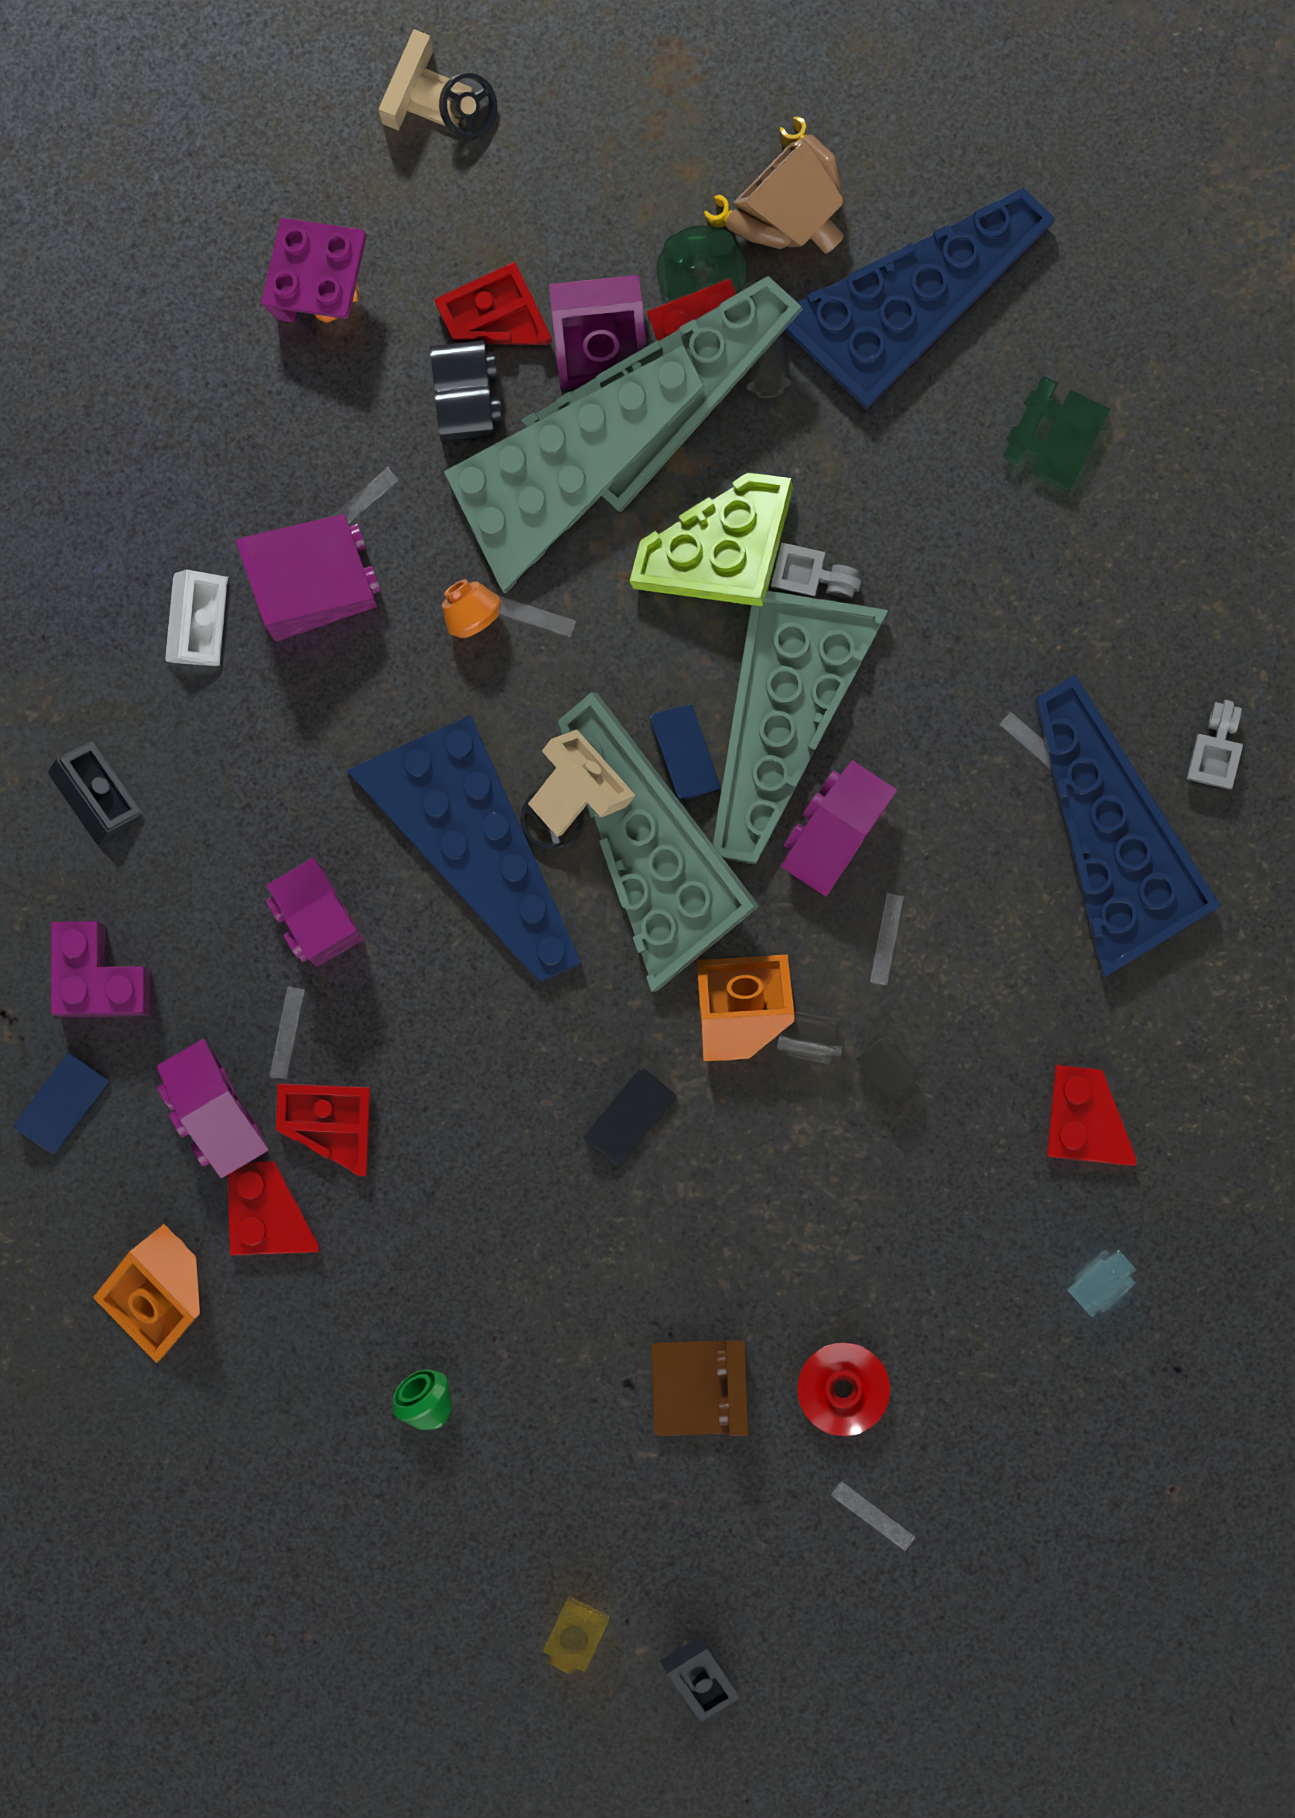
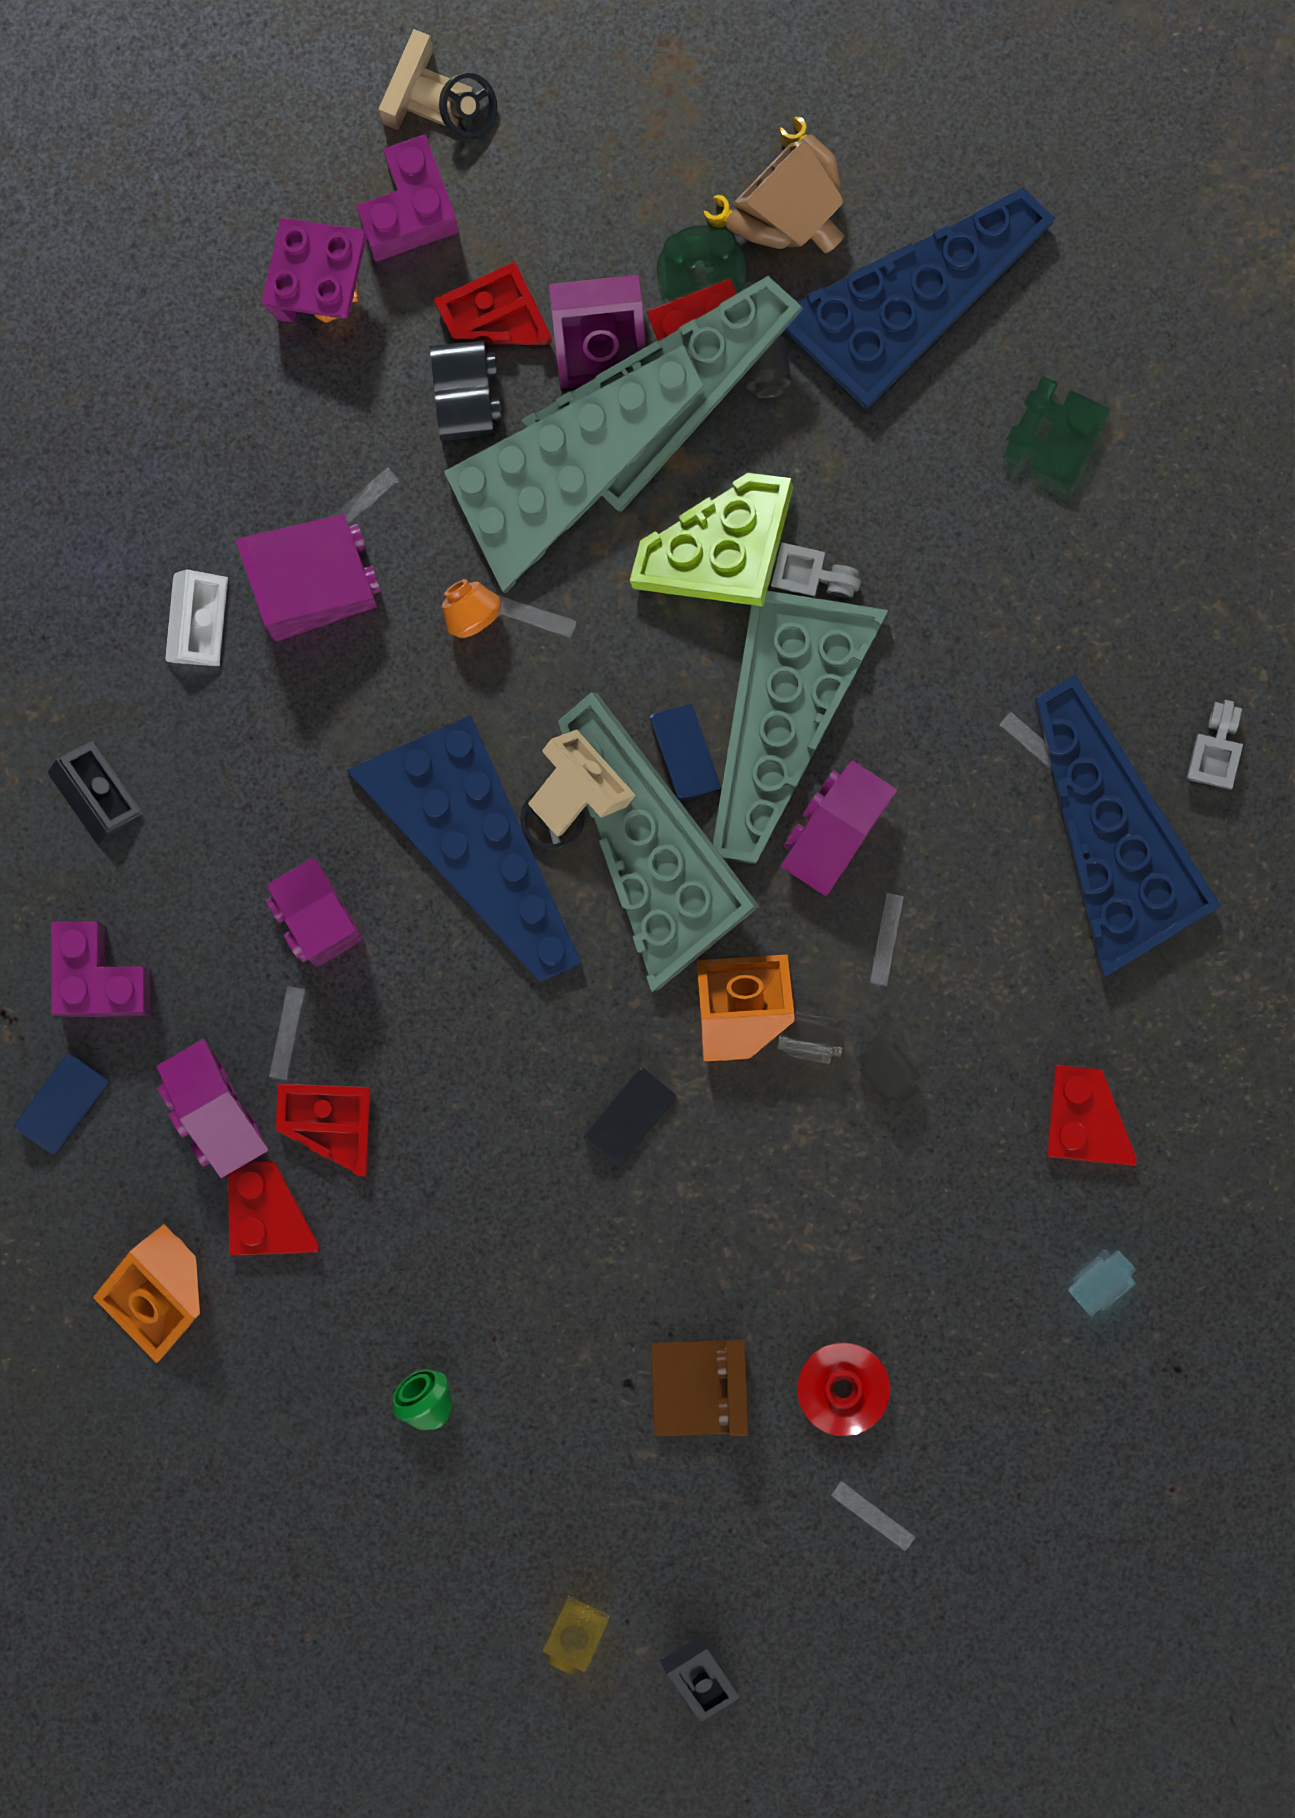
(417, 209): none -> magenta brick

